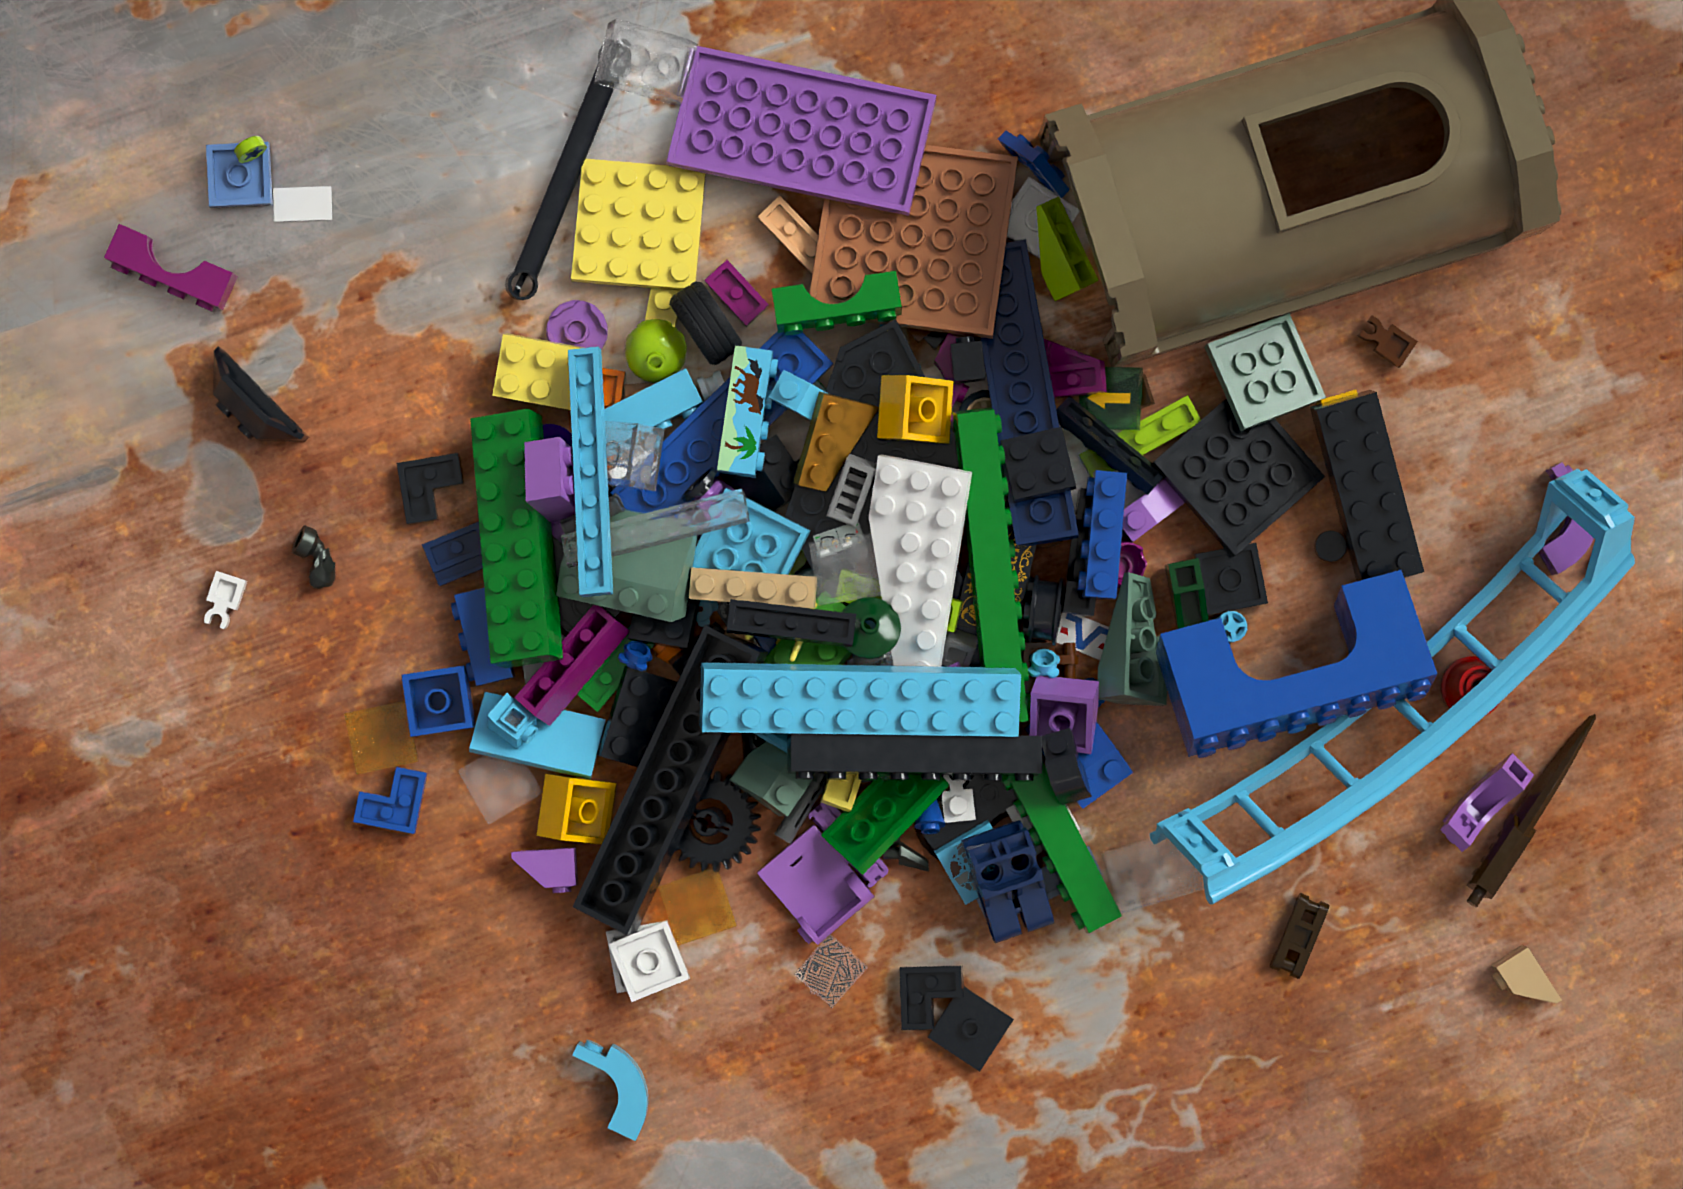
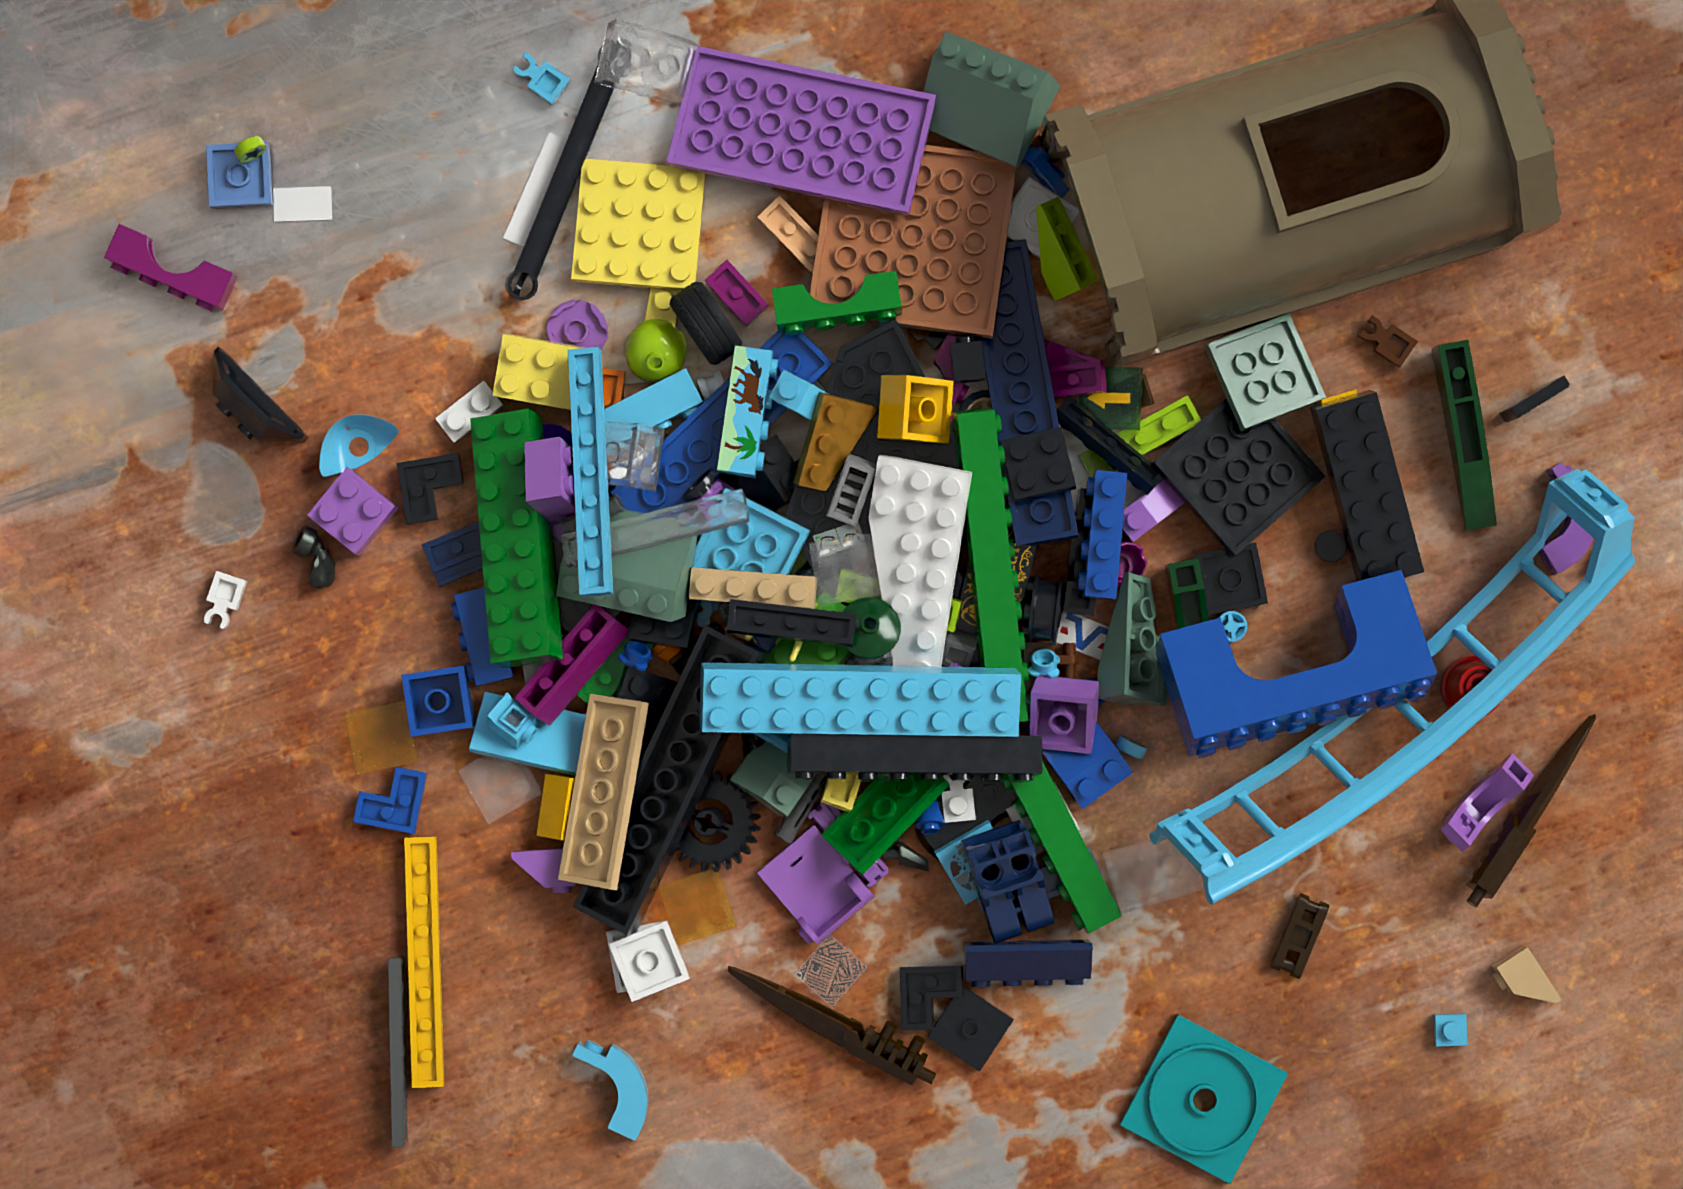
(335, 448): none -> medium azure piece
(353, 511): none -> medium lavender brick
(398, 1069): none -> dark grey tile
(424, 962): none -> yellow plate
(474, 404): none -> white plate
(535, 190): none -> white sticker
(545, 81): none -> medium azure plate
(603, 791): none -> tan plate
(847, 1033): none -> dark brown piece
(987, 98): none -> sand green slope
(1028, 960): none -> dark blue slope
(1064, 767): black brick -> none
(1131, 747): none -> medium azure tile
(1196, 1060): none -> teal piece
(1450, 1029): none -> medium azure plate
(1465, 433): none -> dark green slope
(1535, 399): none -> black tile

